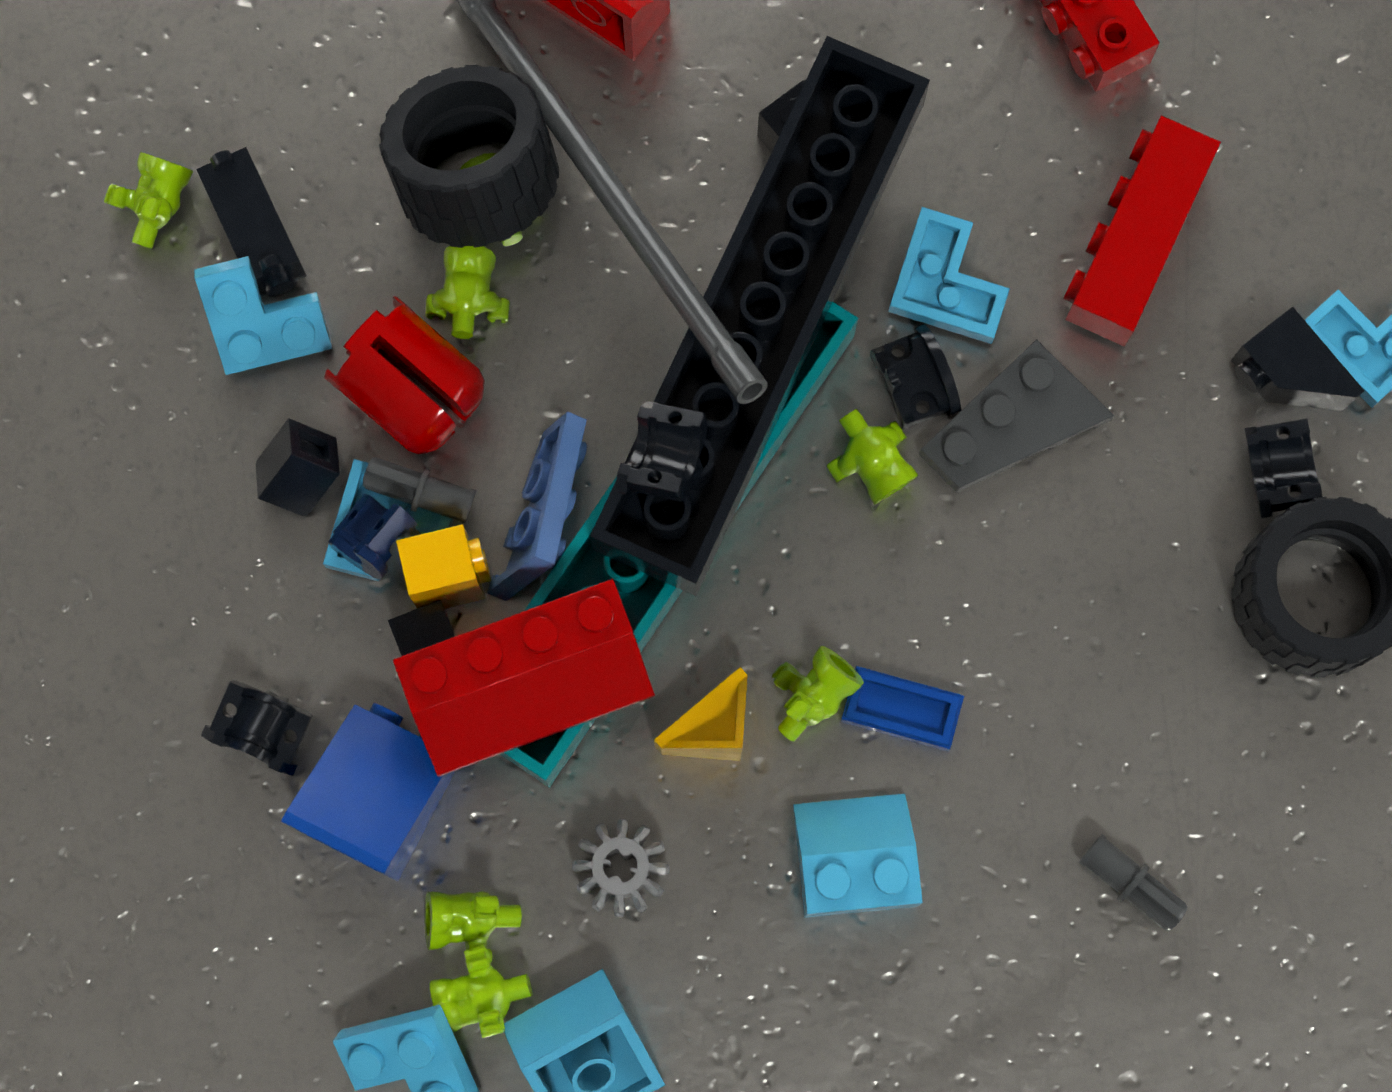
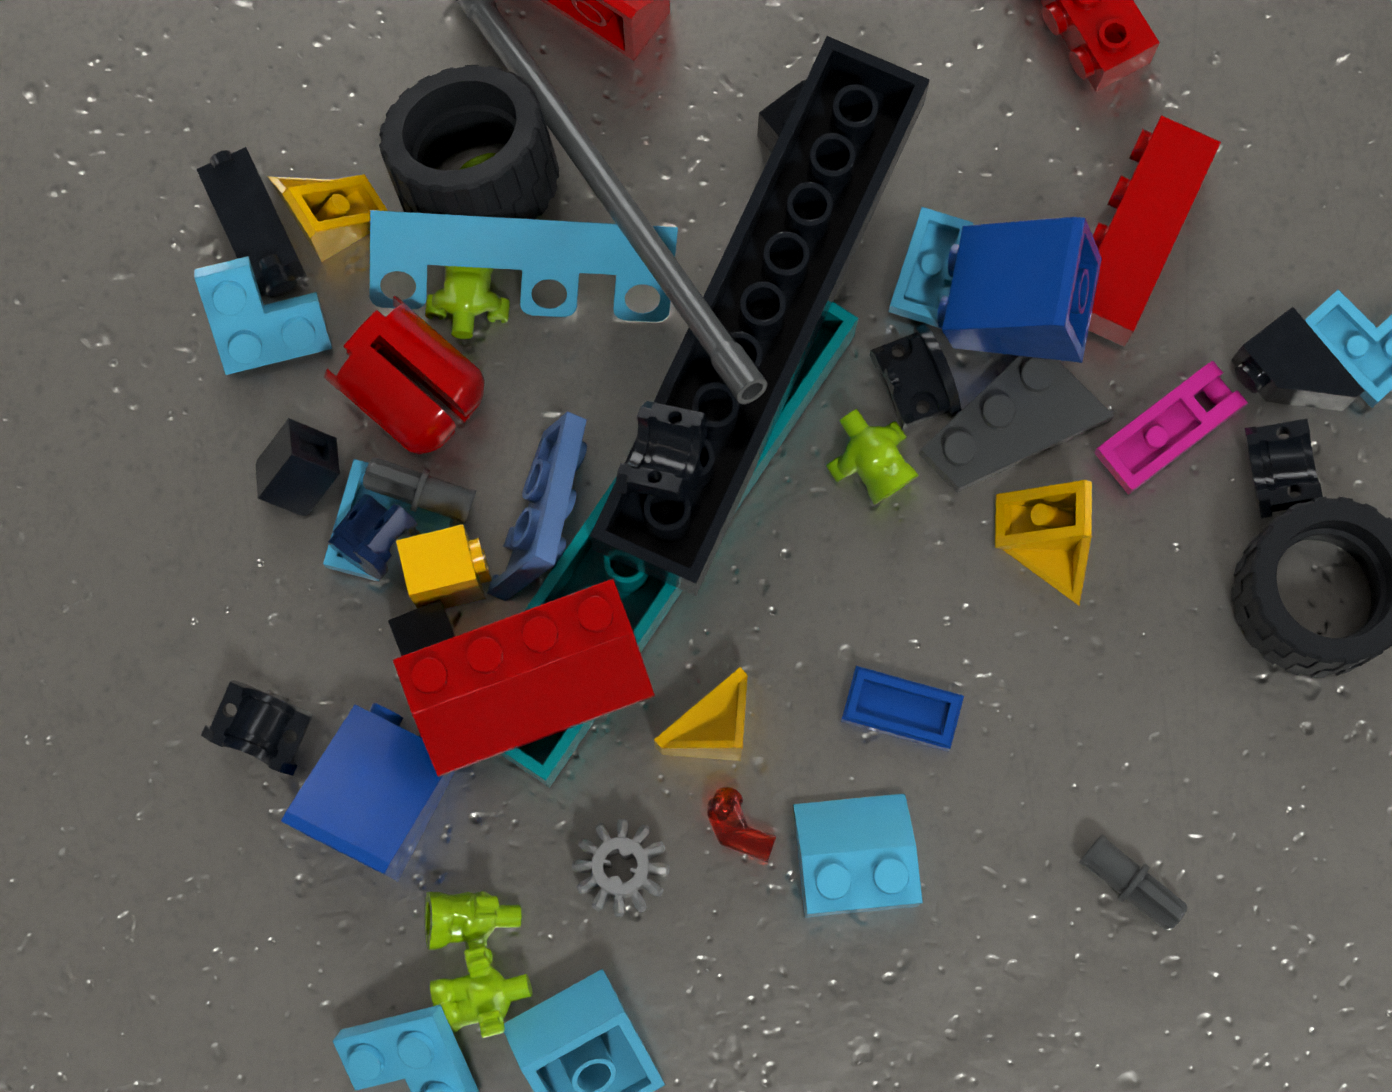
(154, 198): lime piece -> none
(329, 210): none -> yellow slope
(535, 246): none -> medium azure piece
(732, 828): none -> clear red arm
(818, 693): lime piece -> none
(1022, 288): none -> blue slope
(1048, 532): none -> yellow slope
(1169, 428): none -> dark pink plate

